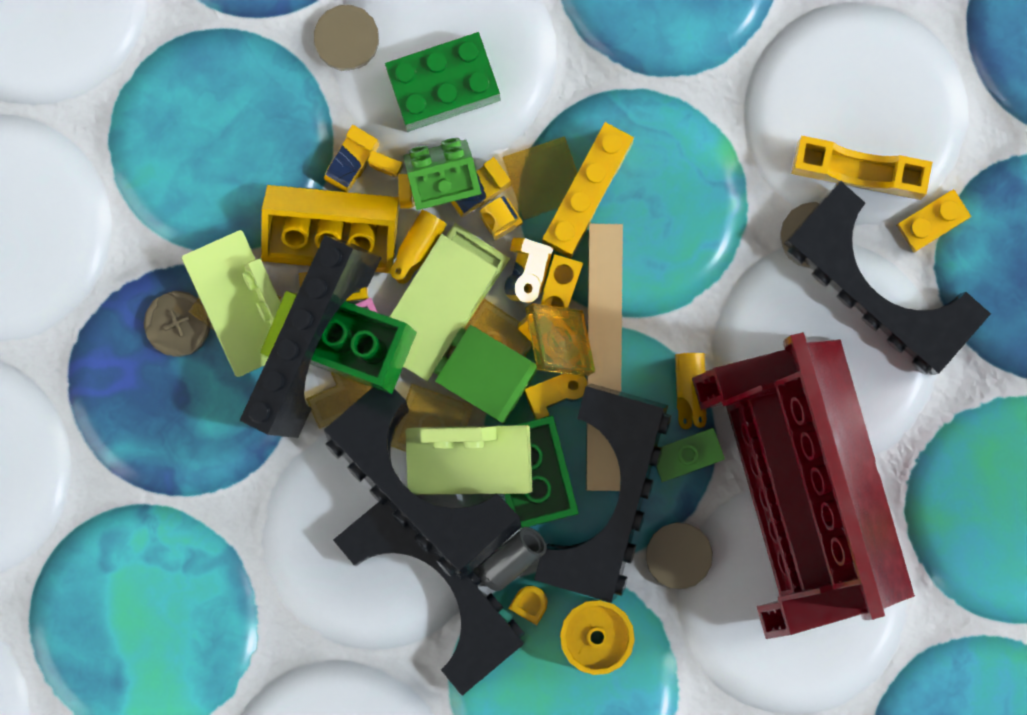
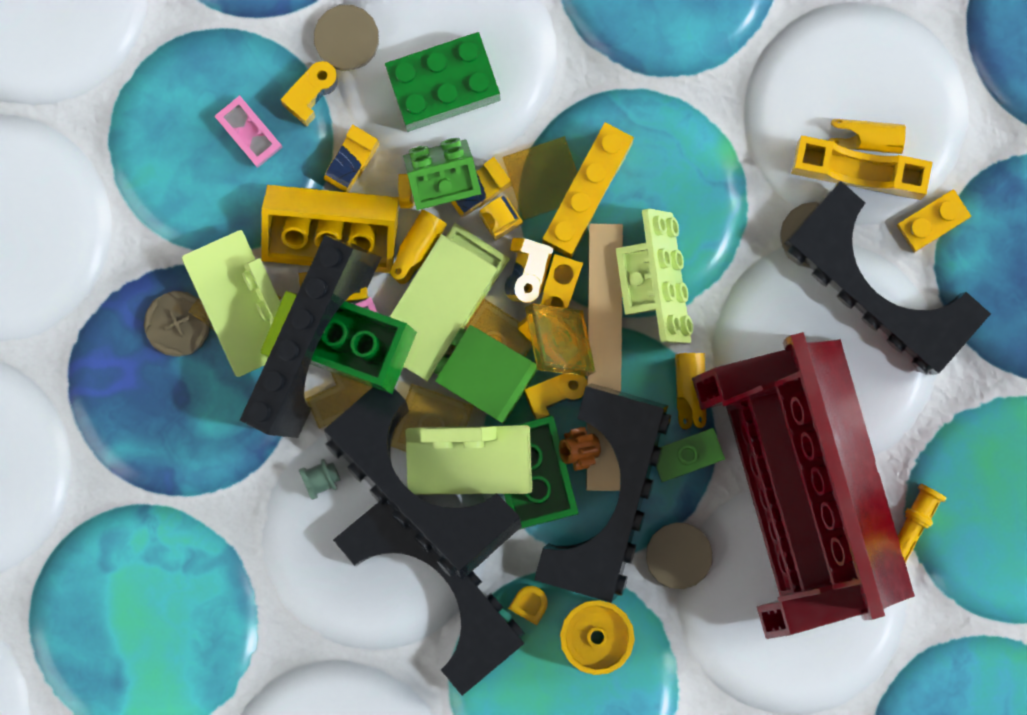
(248, 131): none -> bright pink piece
(308, 90): none -> yellow leg
(320, 478): none -> sand green brick
(385, 164): yellow tile -> none
(512, 559): dark grey pin -> none
(579, 448): none -> dark orange gear
(653, 277): none -> yellowish green bracket
(871, 136): none -> yellow piece
(918, 518): none -> yellow pin

